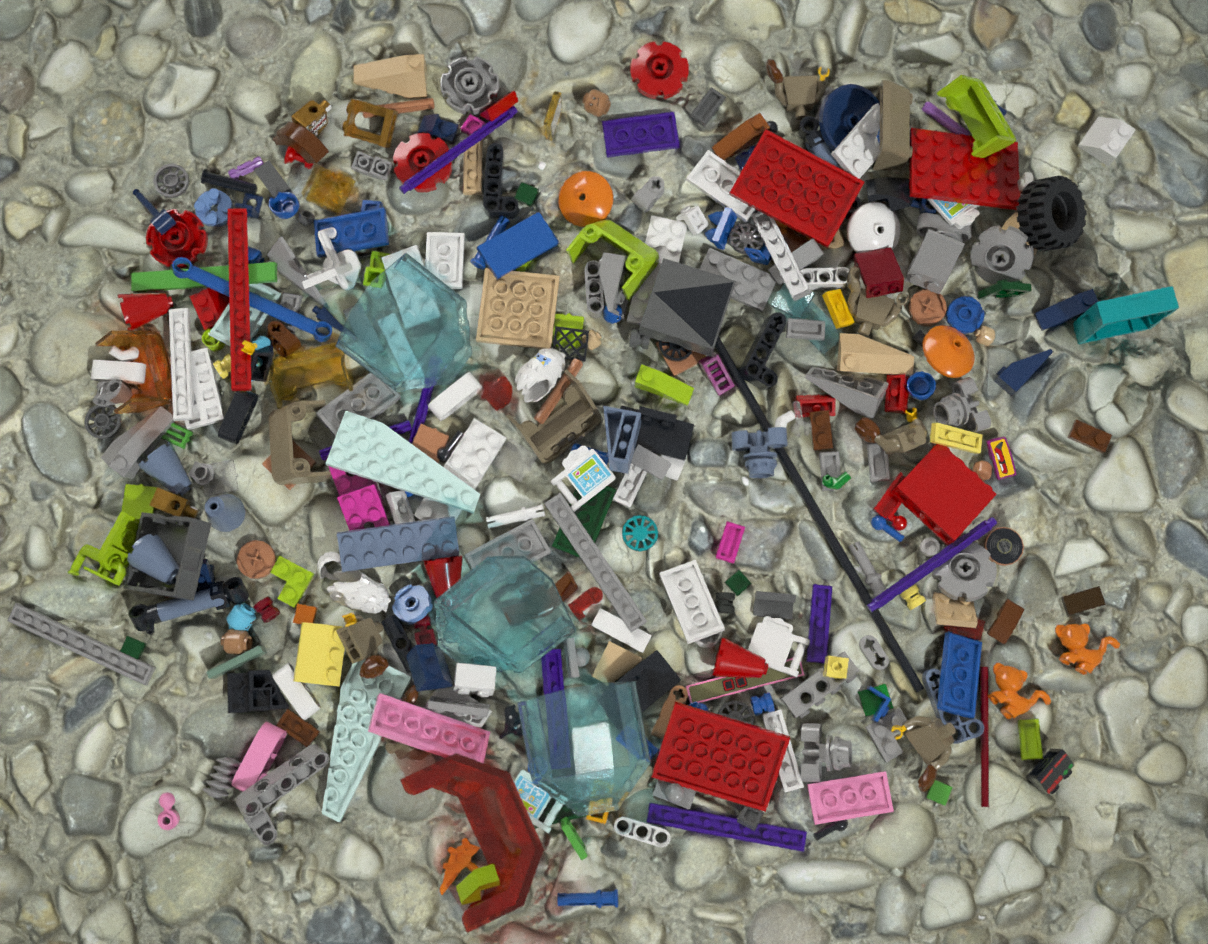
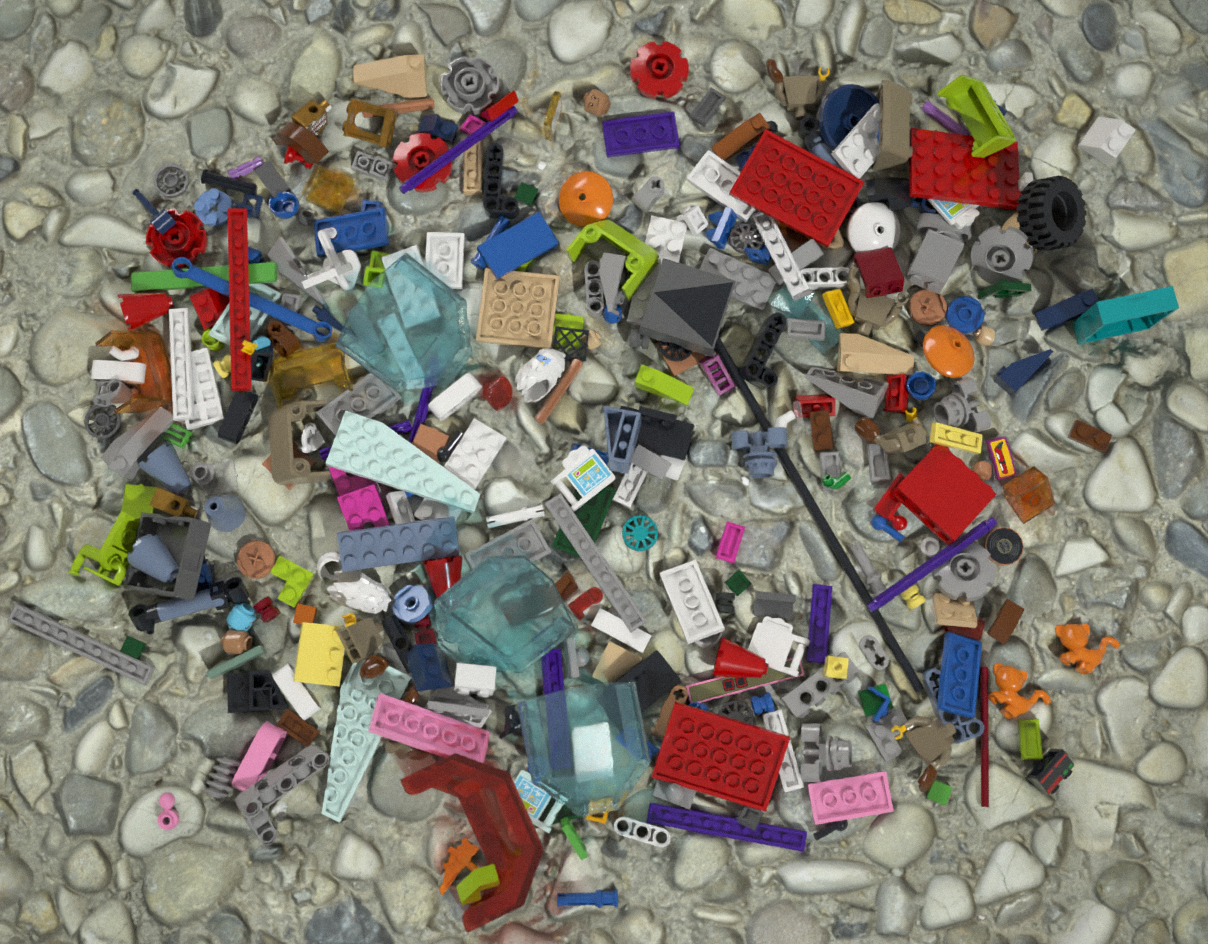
(311, 439): none -> white piece
(564, 426): dark tan windscreen -> none
(1029, 494): none -> clear orange slope
(1083, 601): dark brown tile -> none

